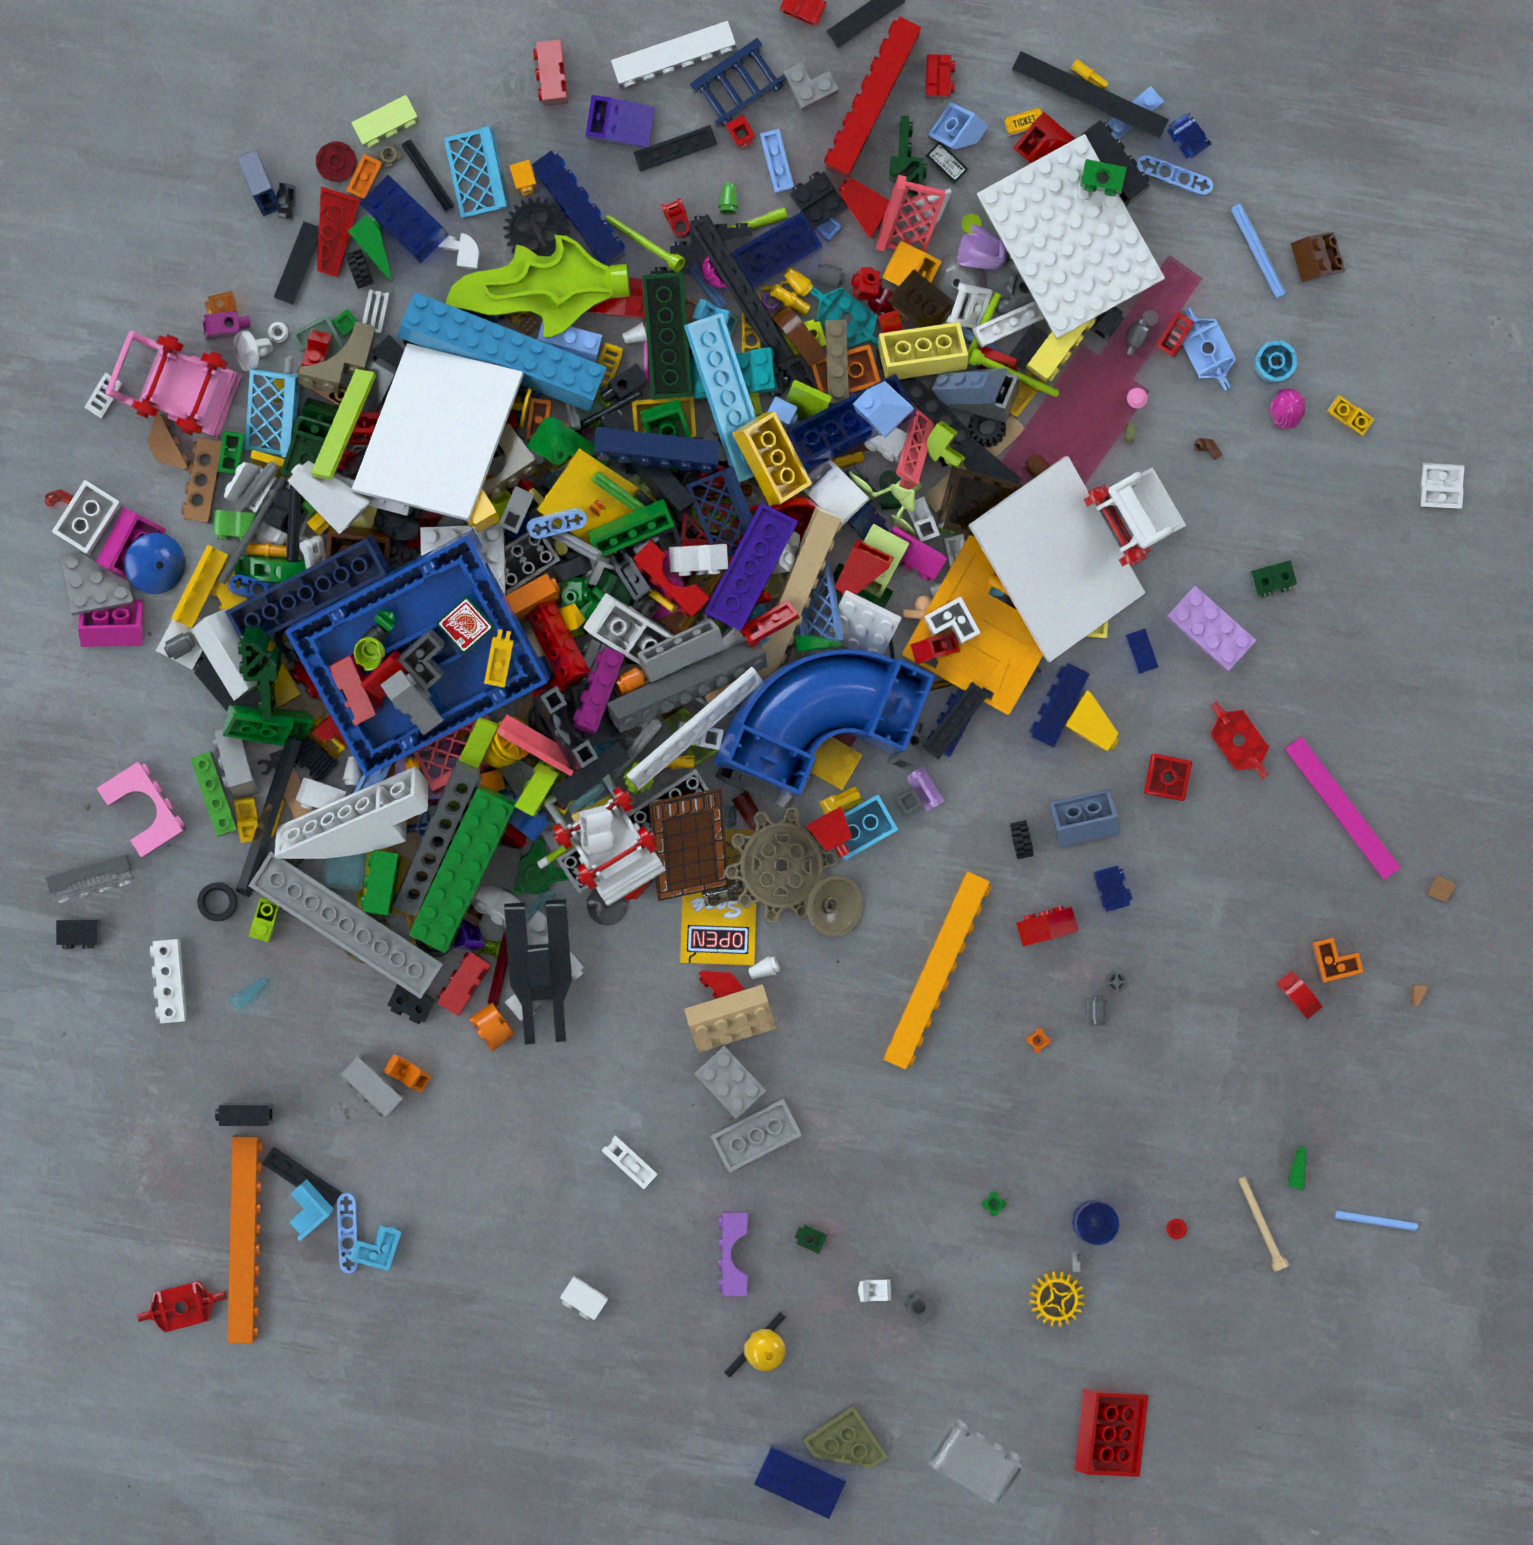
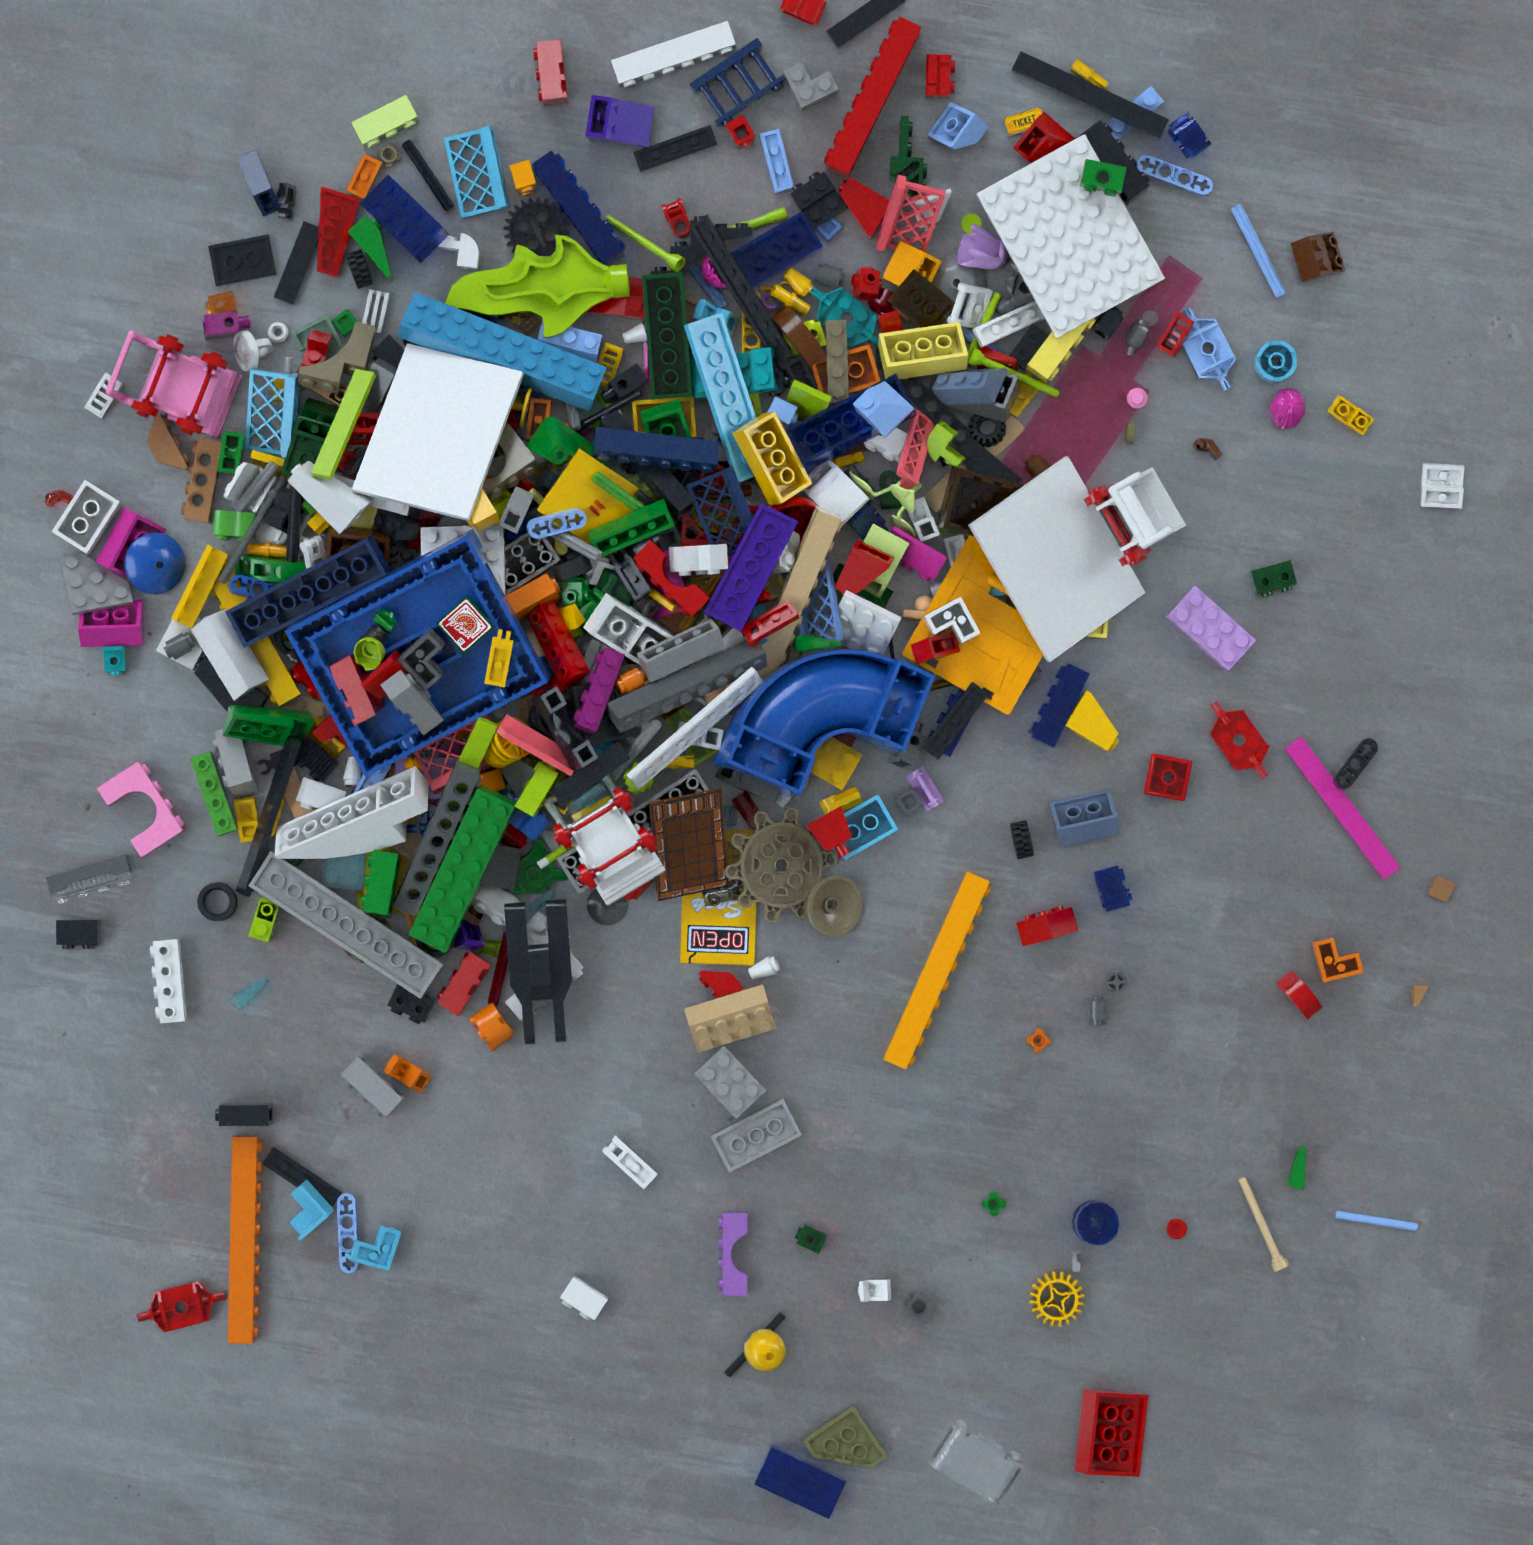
(118, 652): none -> teal brick
(242, 260): none -> black tile
(260, 666): dark green piece -> none
(336, 161): dark red tile -> none
(596, 830): white brick -> none
(728, 200): bright green cone -> none
(947, 162): tile -> none
(1141, 651): clear blue brick -> none
(1342, 772): none -> black beam

